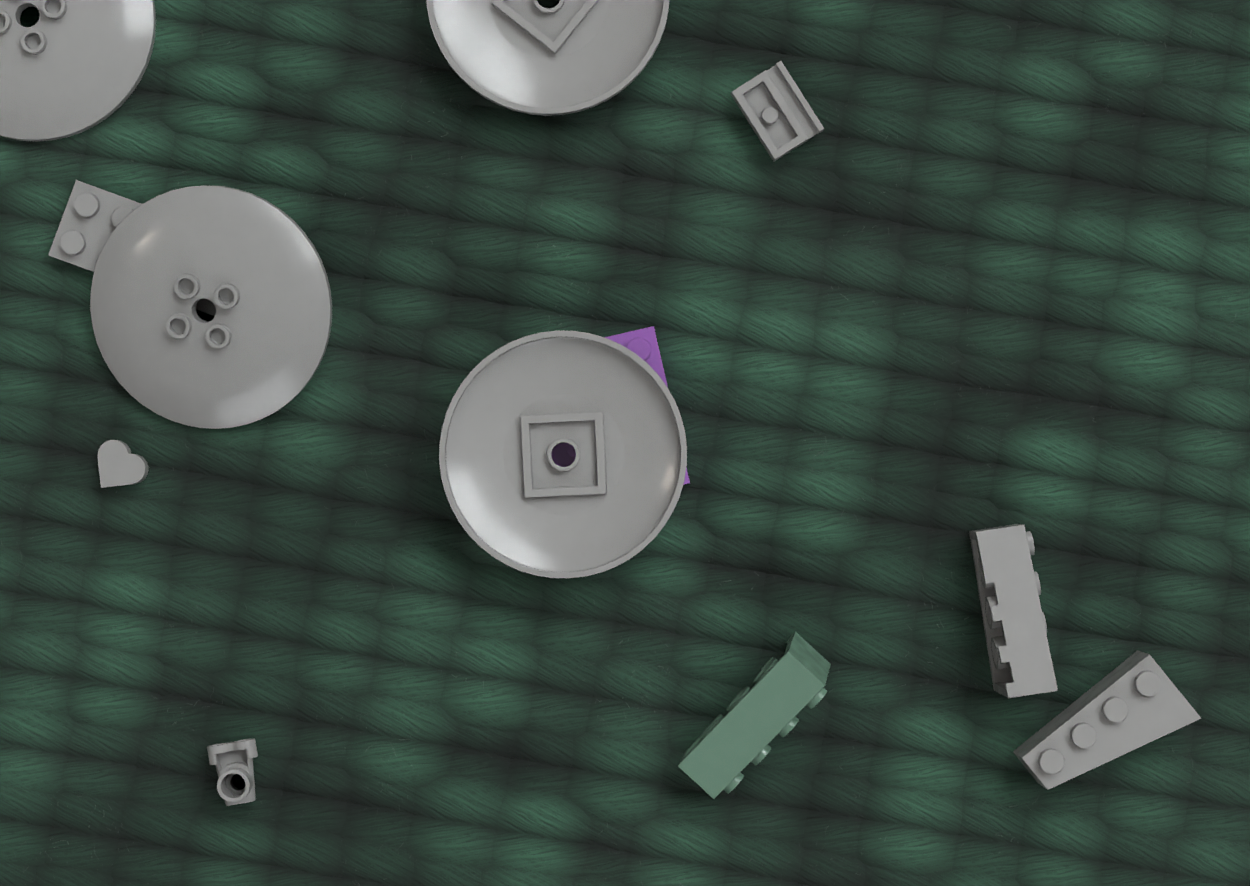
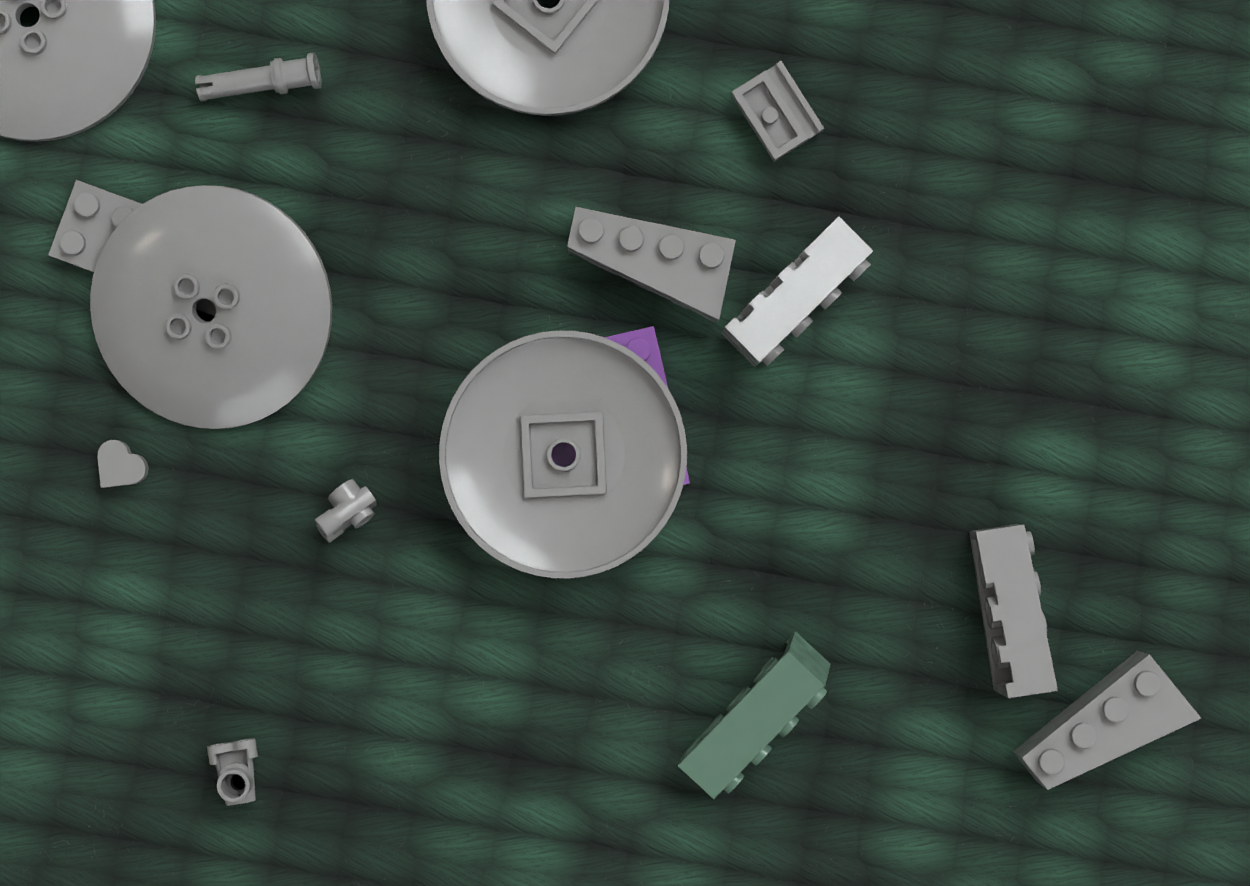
(278, 76): none -> light grey pin
(351, 506): none -> light grey plate
(663, 259): none -> light grey wedge
(797, 292): none -> wedge

